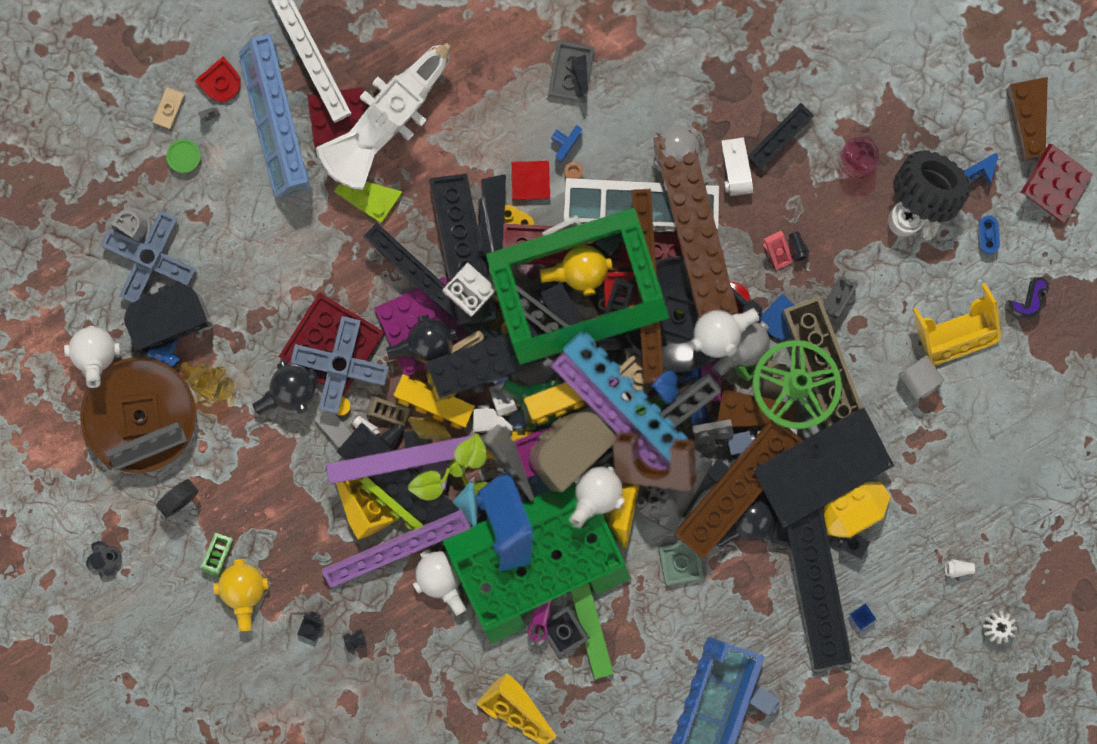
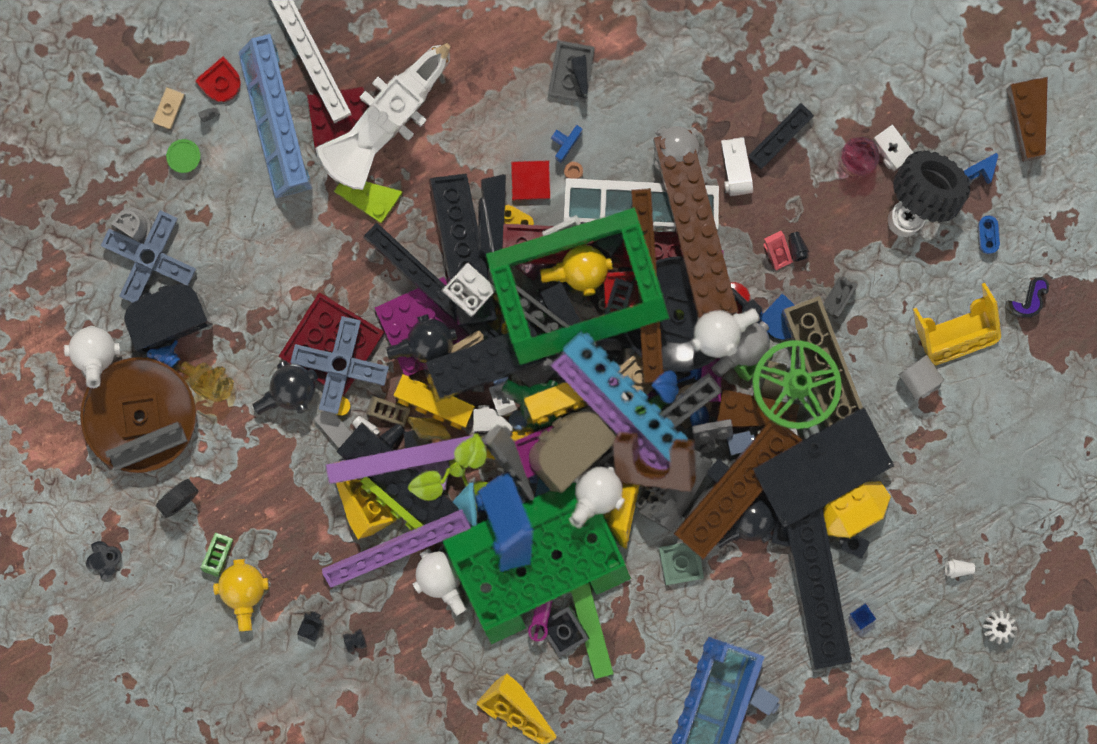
(890, 138): none -> white brick
(1056, 183): plate -> none

